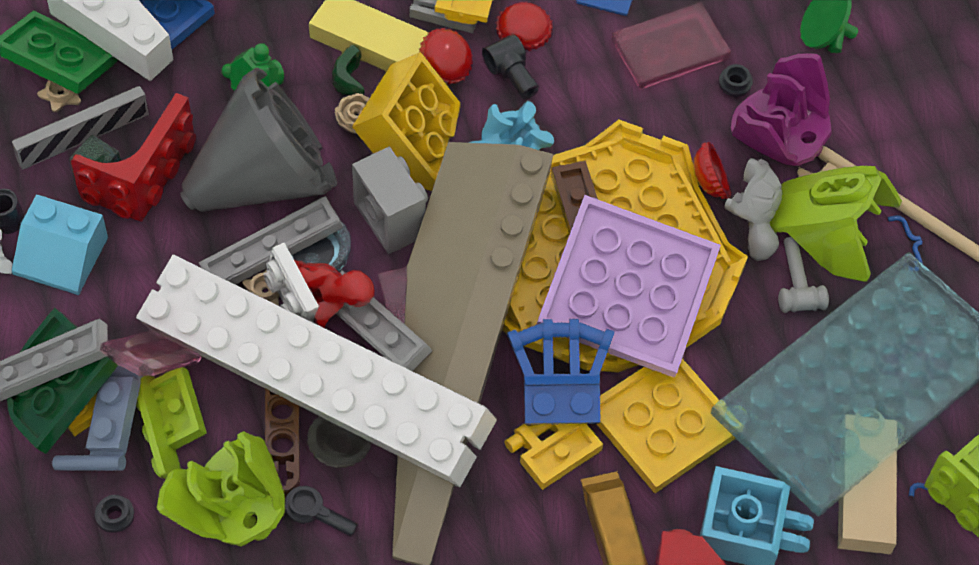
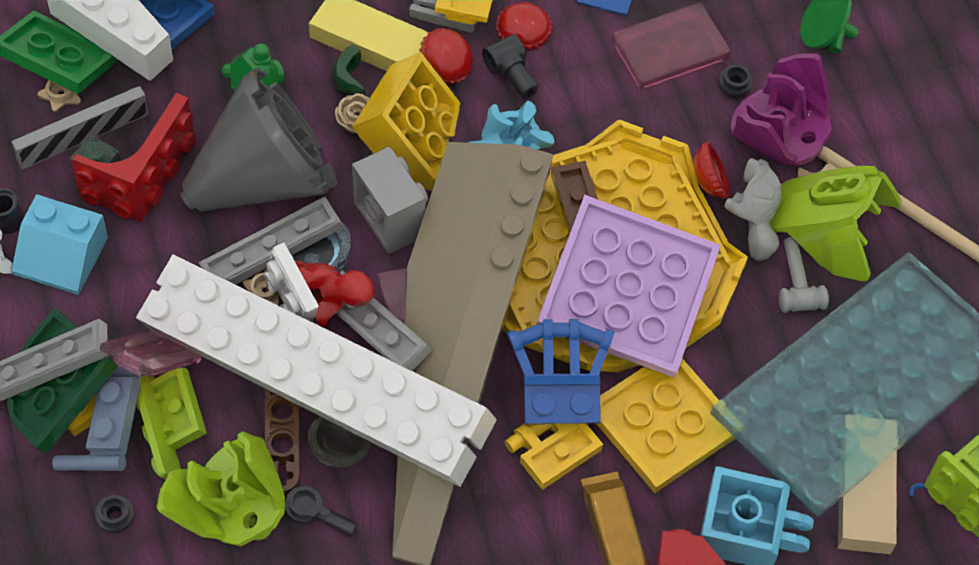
(915, 238): blue piece -> none

